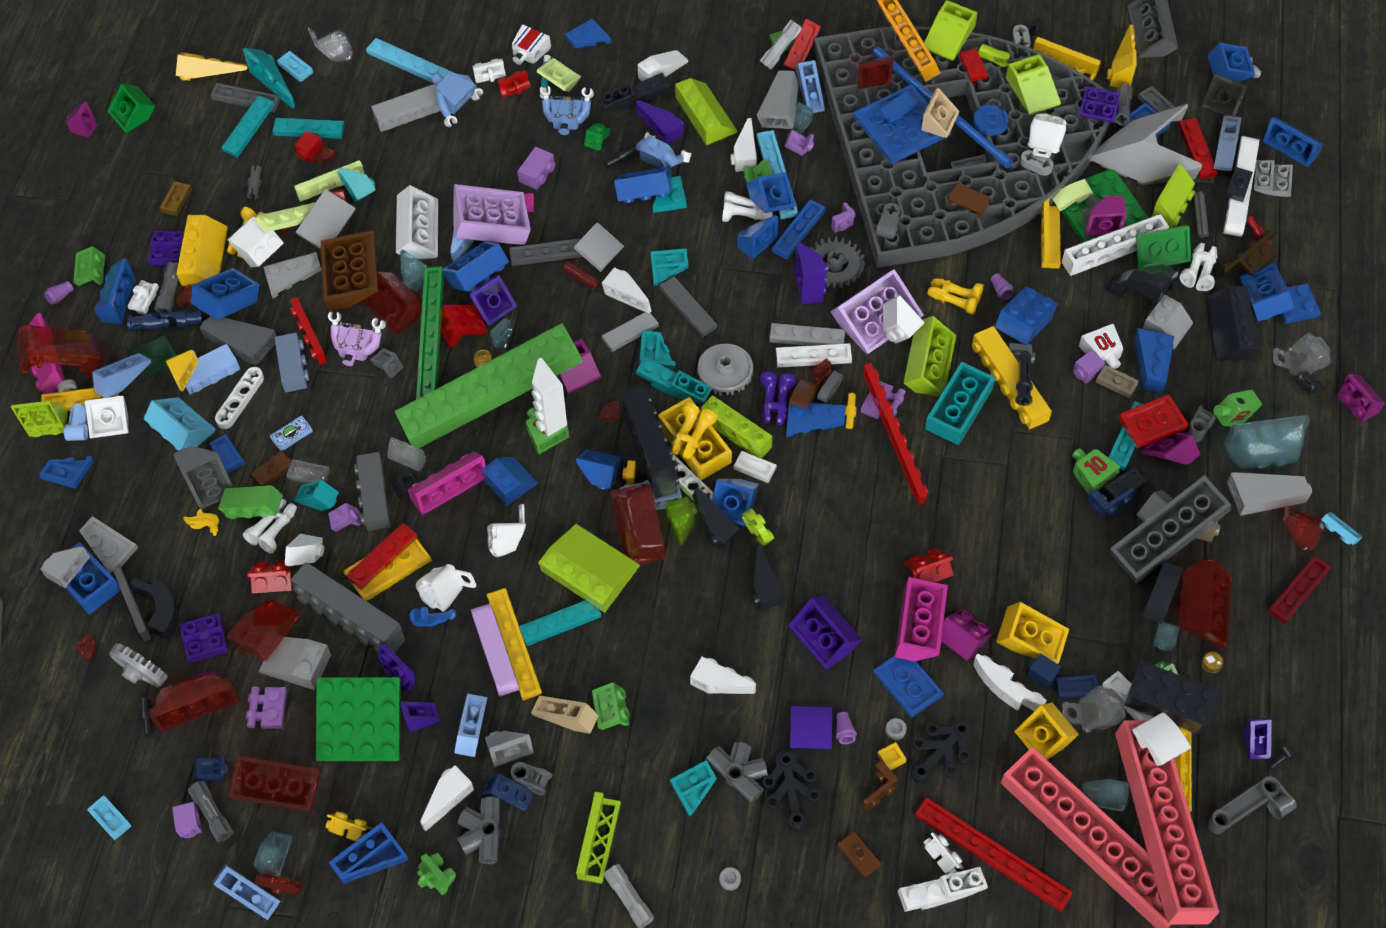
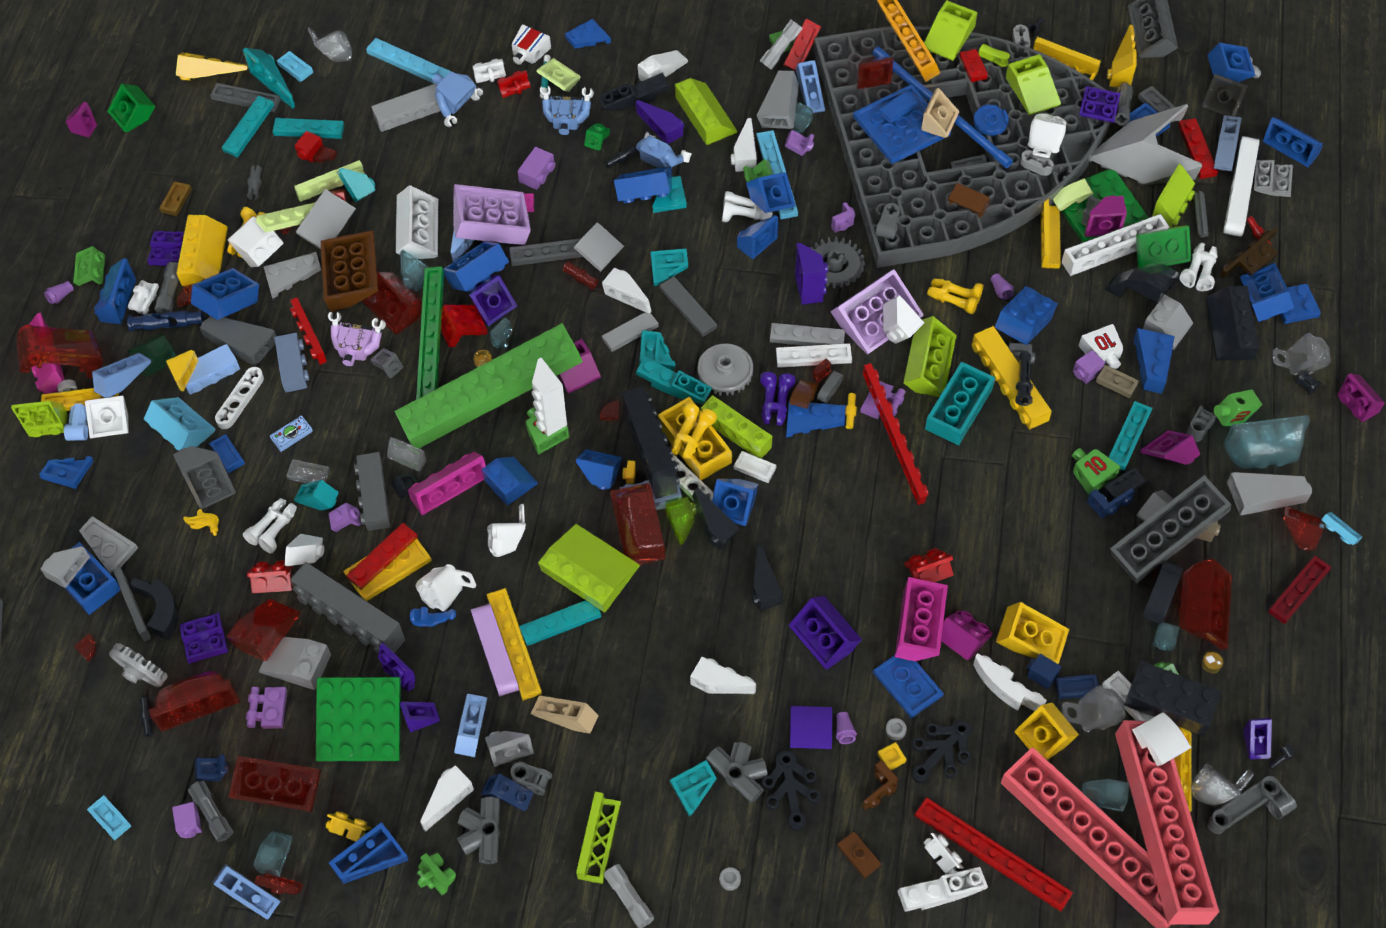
(250, 502): bright green brick -> none
(272, 469): reddish brown plate -> none
(610, 706): bright green bracket -> none
(755, 524): lime plate -> none
(798, 229): blue plate -> none
(1153, 421): red plate -> none
(1214, 788): none -> clear piece
(1239, 184): black plate -> none

